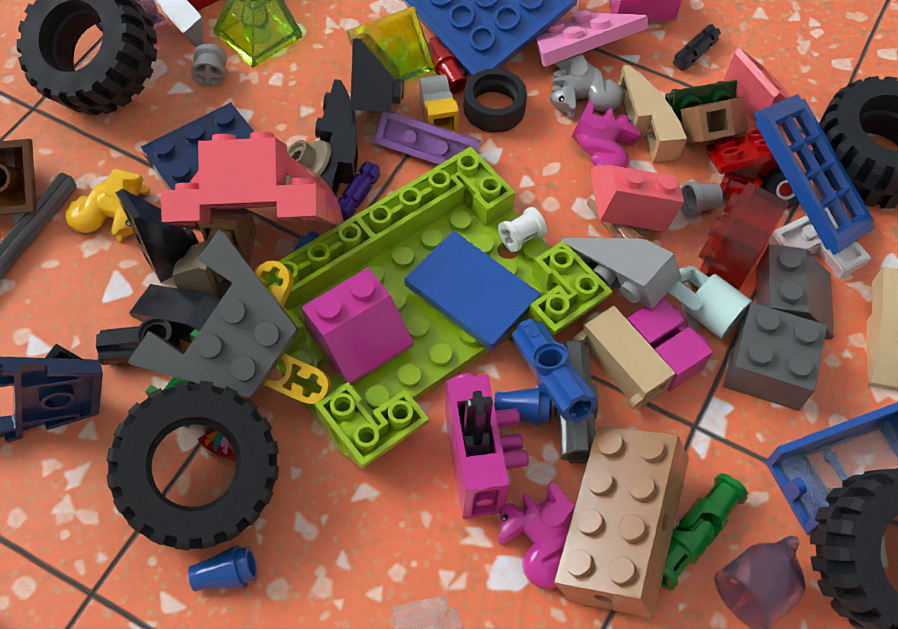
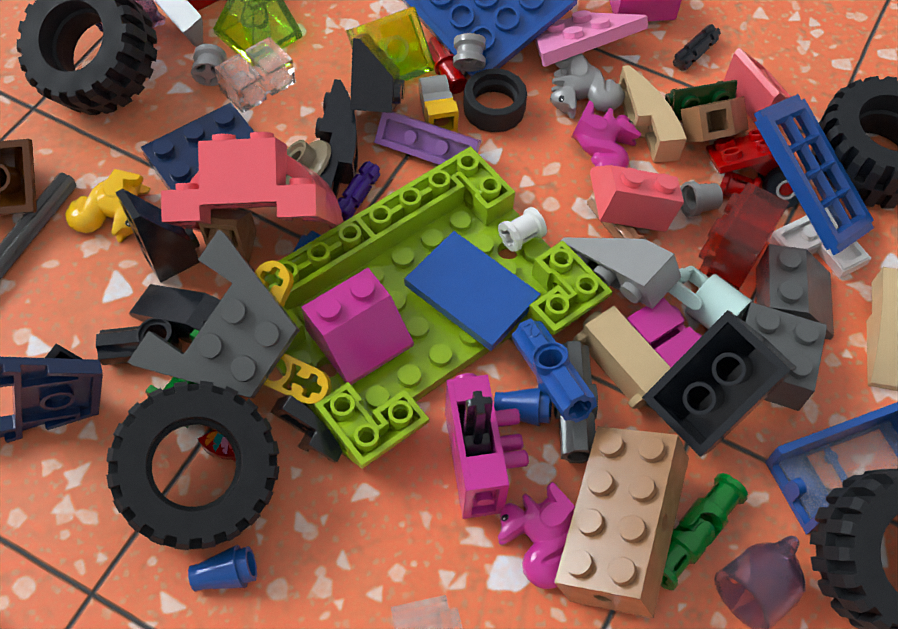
(196, 276): dark tan slope -> none
(249, 85): none -> clear piece
(316, 434): none -> black slope
(469, 52): none -> light grey wheel
(718, 383): none -> black slope

